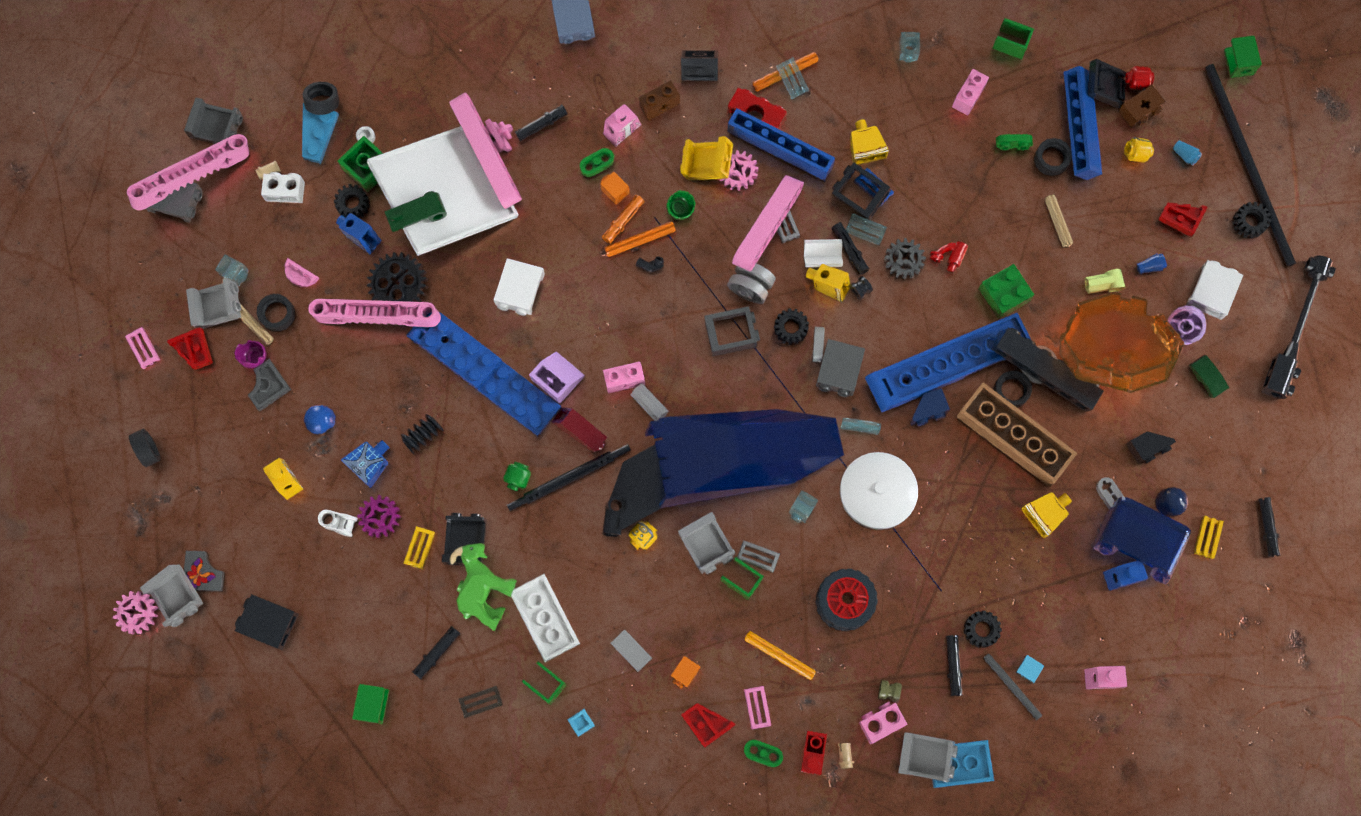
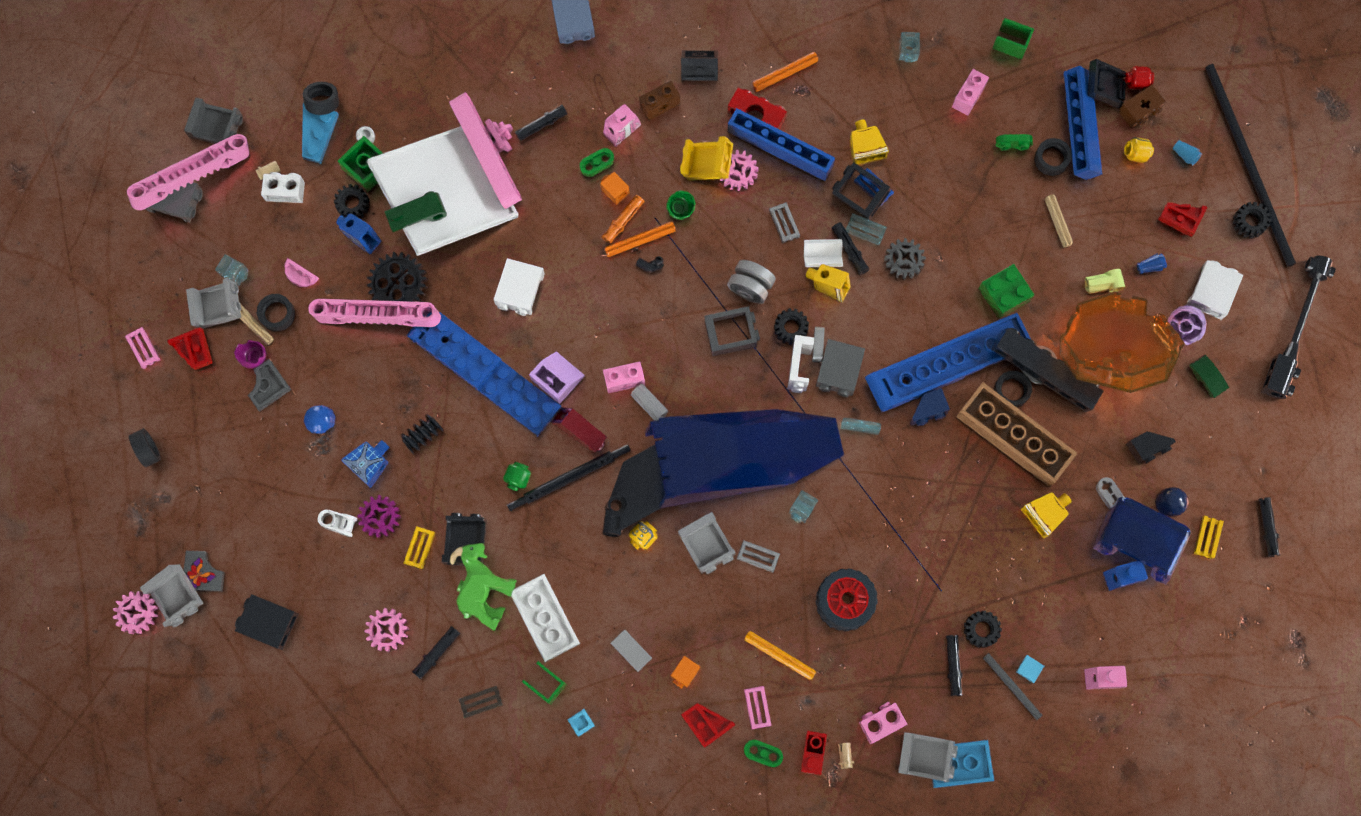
(282, 476): yellow torso -> none
(370, 704): green piece -> none
(392, 623): none -> bright pink gear
(748, 569): green piece -> none
(767, 223): bright pink beam -> none
(791, 76): clear light blue tile -> none
(801, 345): none -> white panel
(861, 287): black wheel -> none
(878, 490): white dish -> none
(888, 691): olive wheel -> none
(958, 252): red plant -> none
(1243, 57): green piece -> none

